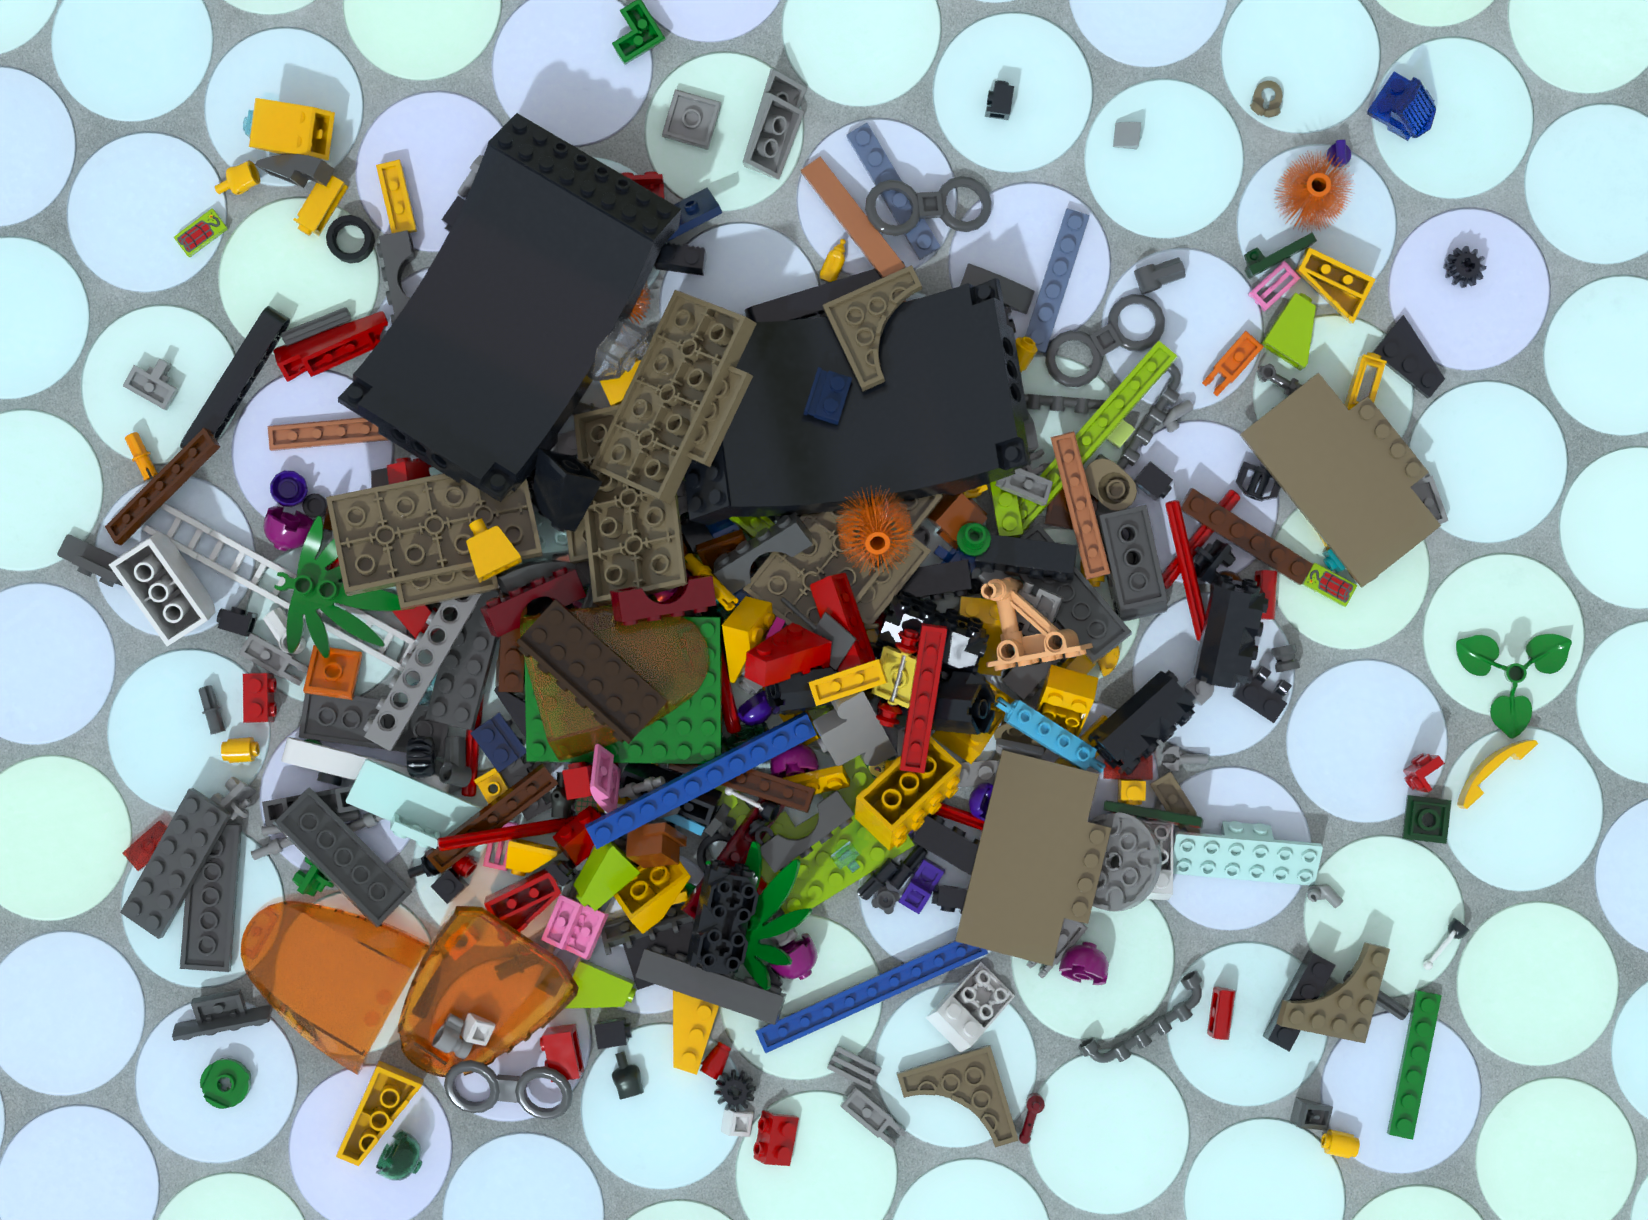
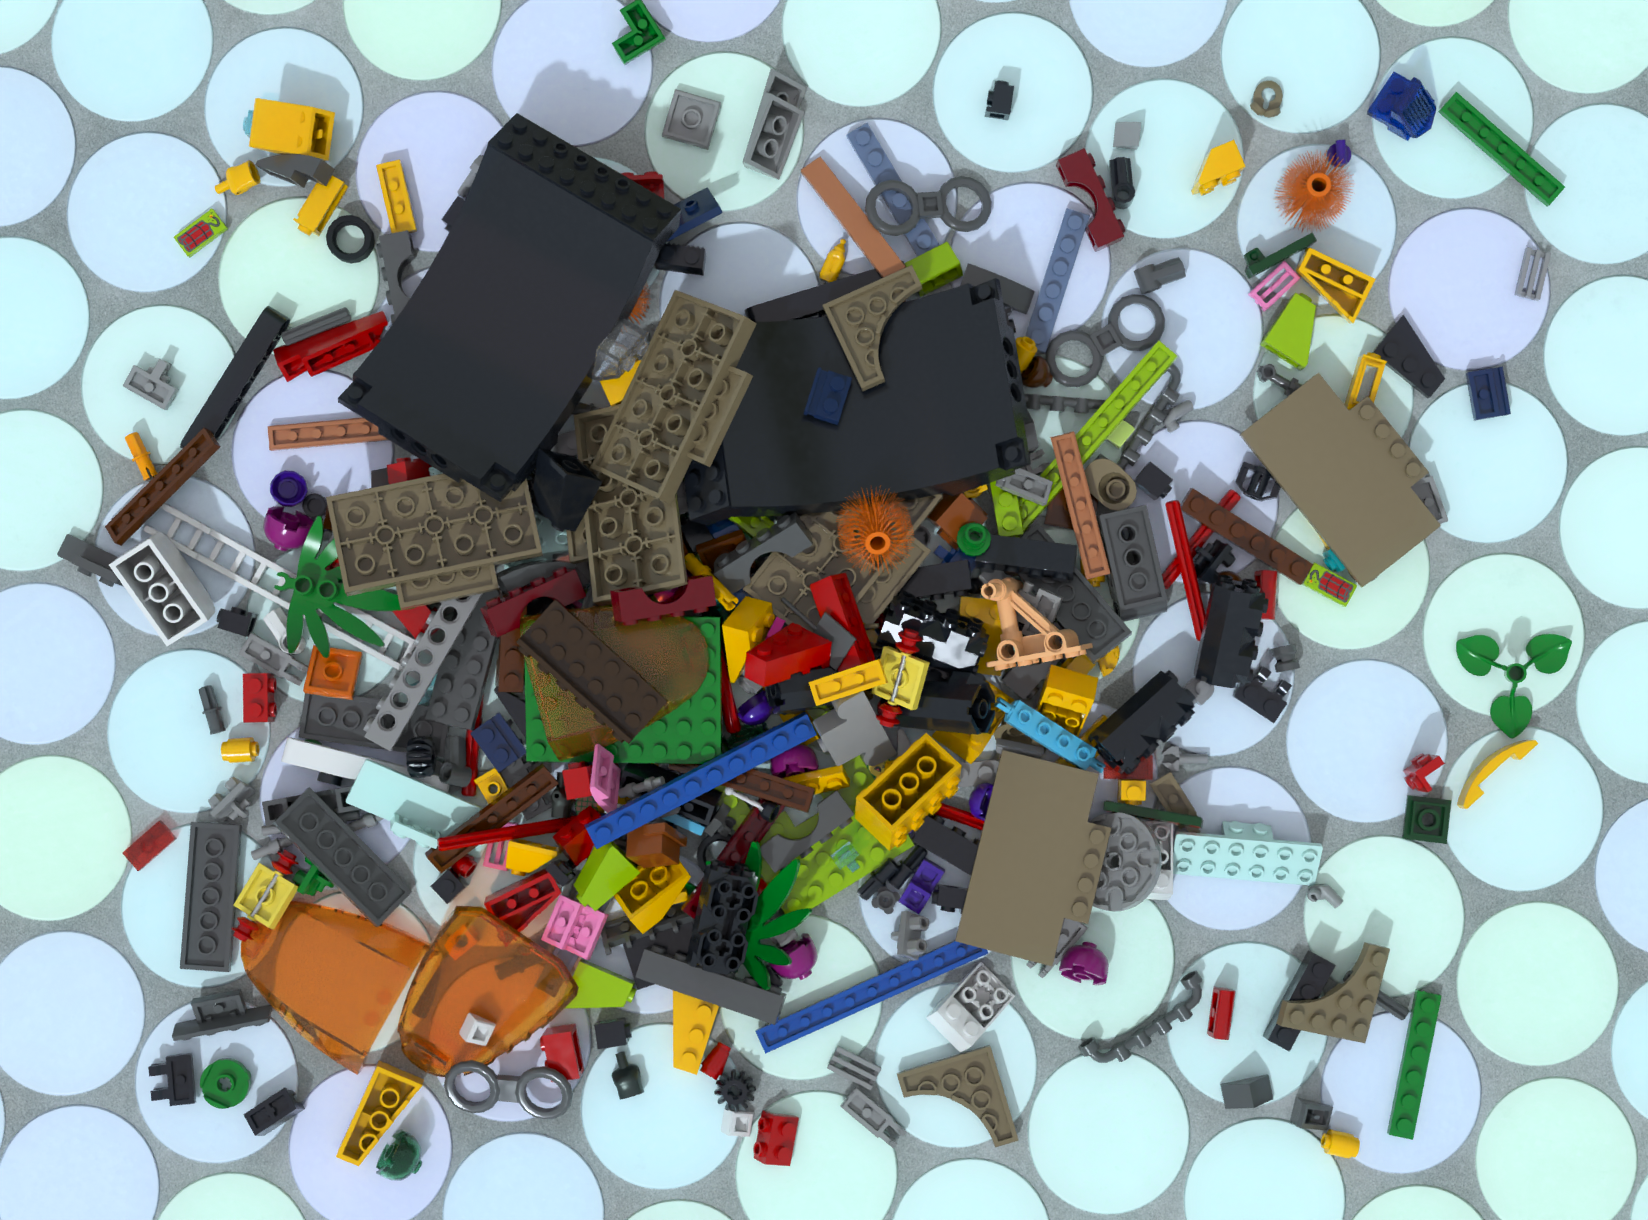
(176, 863): dark grey plate -> none
(180, 1080): none -> black plate
(265, 896): none -> light yellow plate
(273, 1112): none -> black hinge
(426, 867): black plate -> none
(448, 1038): light grey piece -> none
(490, 551): yellow torso -> none
(758, 827): black plate -> none
(909, 935): none -> light grey hips
(923, 698): red plate -> none
(936, 268): none -> lime brick
(1035, 1105): dark red piece -> none
(1037, 373): none -> reddish brown brick
(1078, 172): none -> dark red arch
(1121, 181): none -> black piece
(1220, 166): none -> yellow slope
(1234, 361): orange hinge -> none
(1247, 1092): none -> dark grey slope
(1457, 931): hinge -> none
(1470, 260): black gear -> none
(1488, 393): none -> dark blue plate
(1501, 149): none -> green plate
(1541, 277): none -> light grey tile

